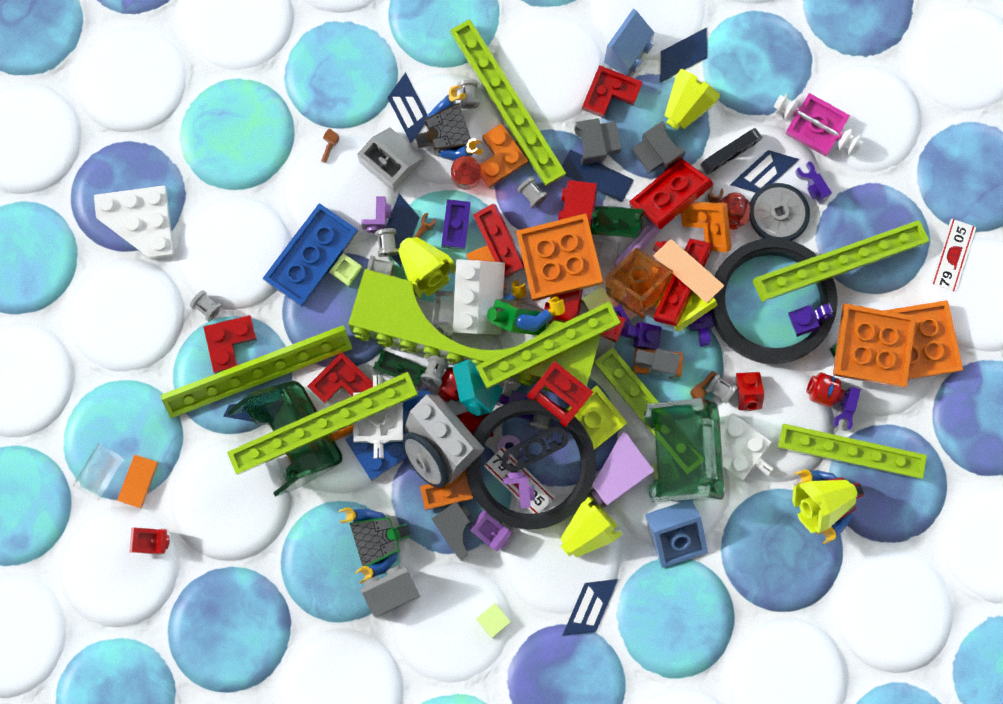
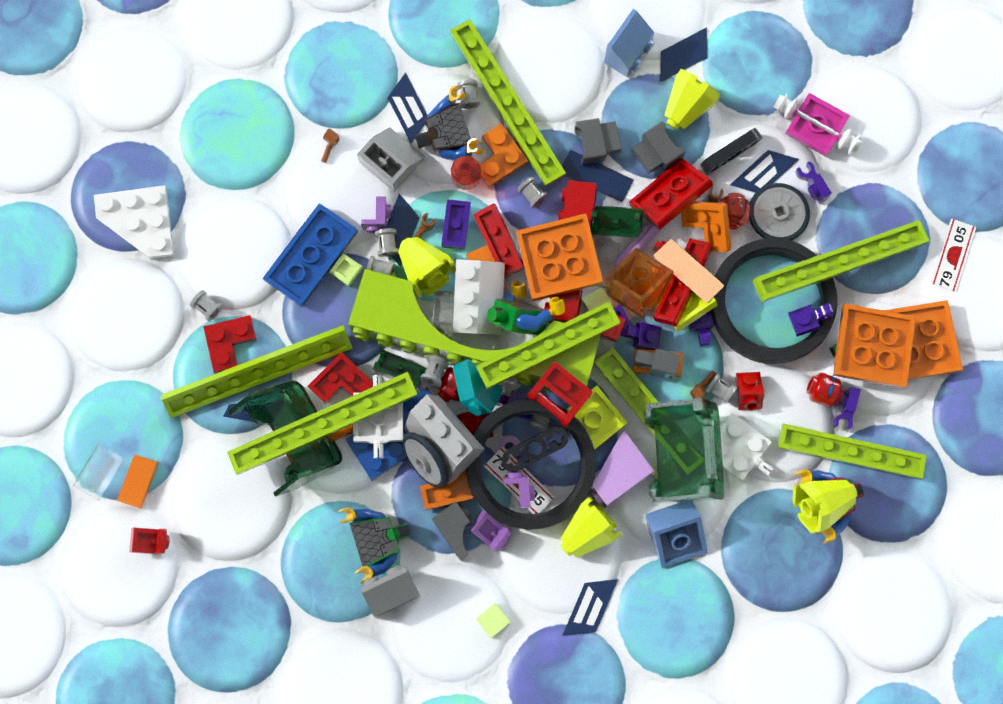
(609, 85): red plate -> none

